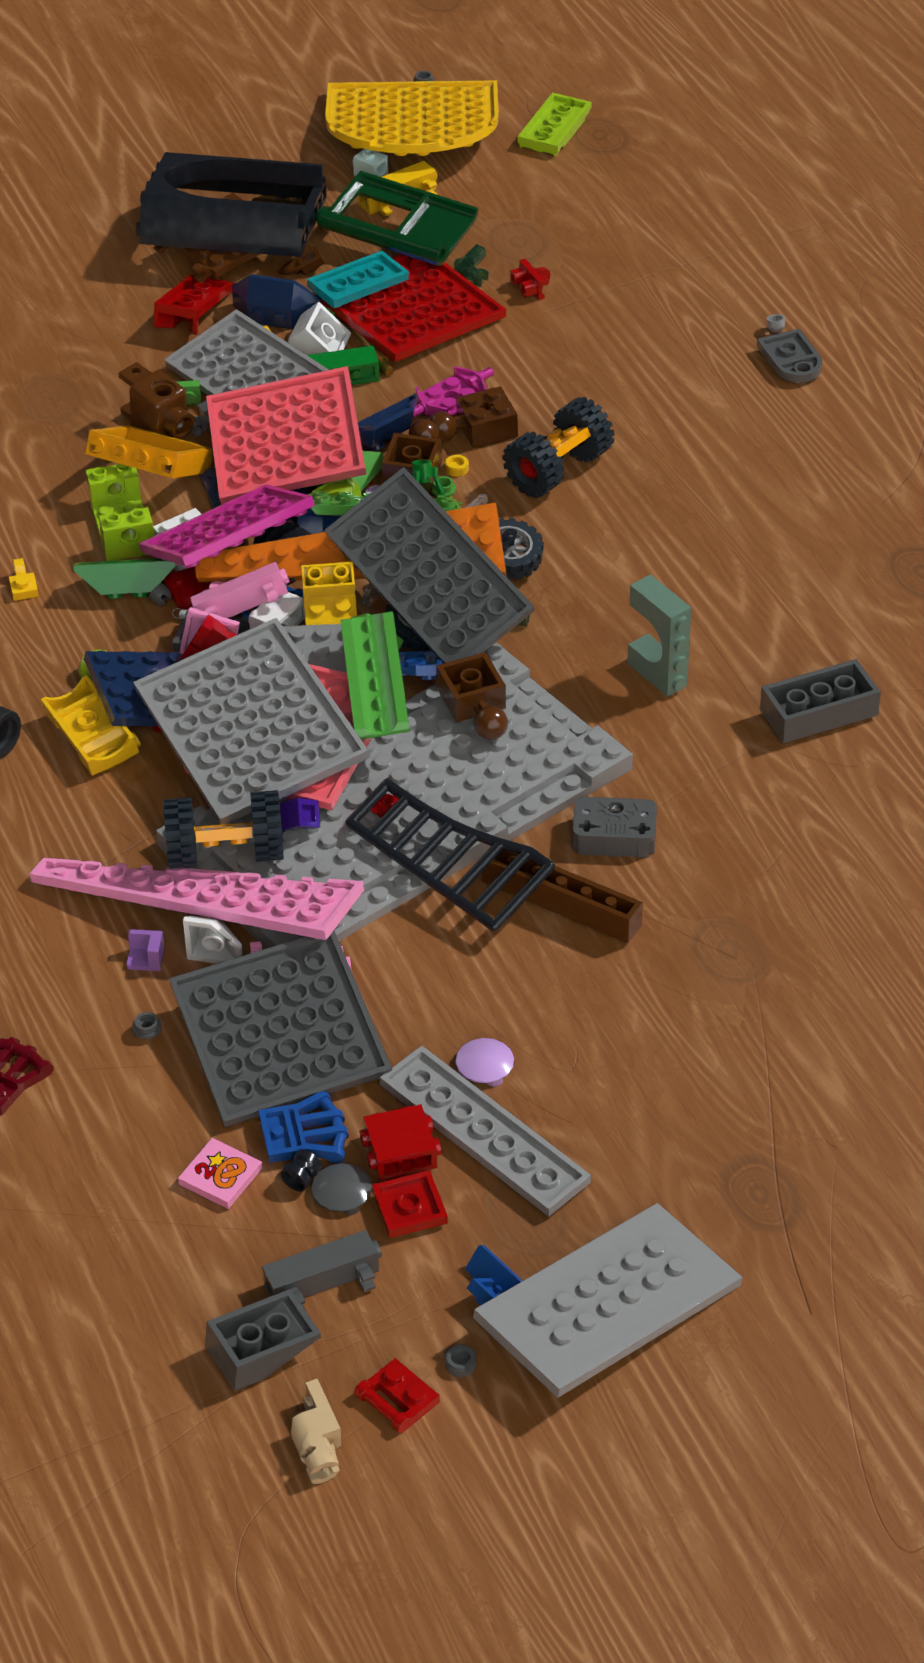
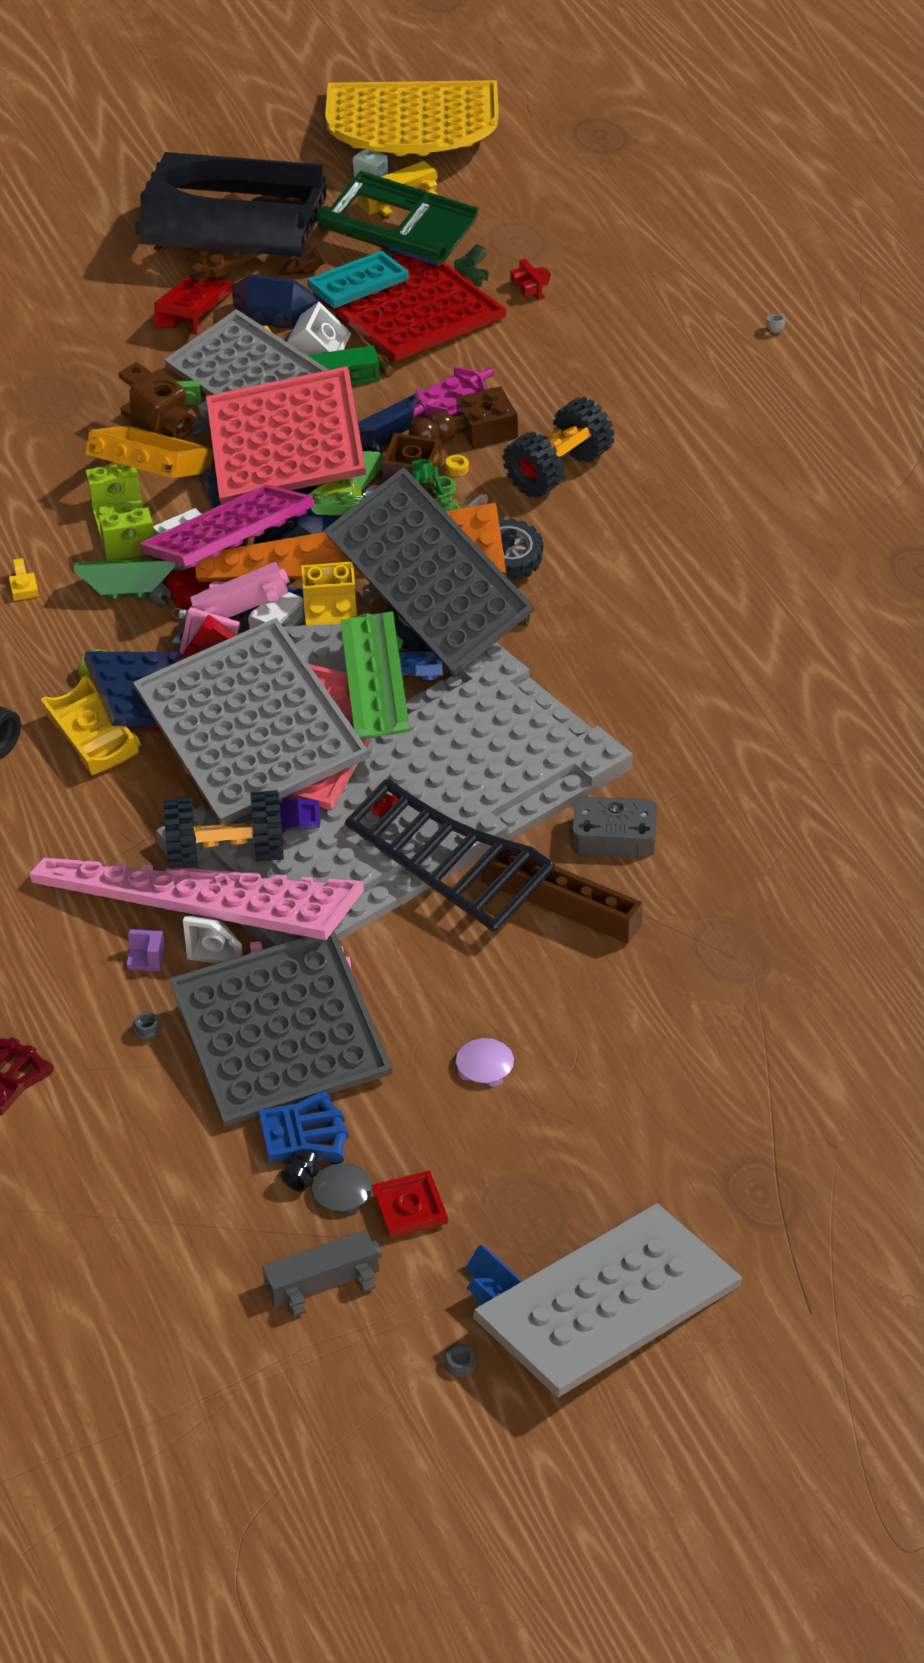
(220, 1173): bright pink tile -> none
(259, 1338): dark grey slope -> none
(317, 1435): tan plate -> none
(400, 1142): red brick -> none
(402, 1388): red plate -> none
(423, 76): dark grey plate -> none
(476, 691): reddish brown brick -> none
(486, 1131): light grey plate -> none
(554, 123): lime piece -> none
(664, 663): sand green arch -> none
(790, 354): dark grey plate -> none
(819, 701): dark grey brick -> none

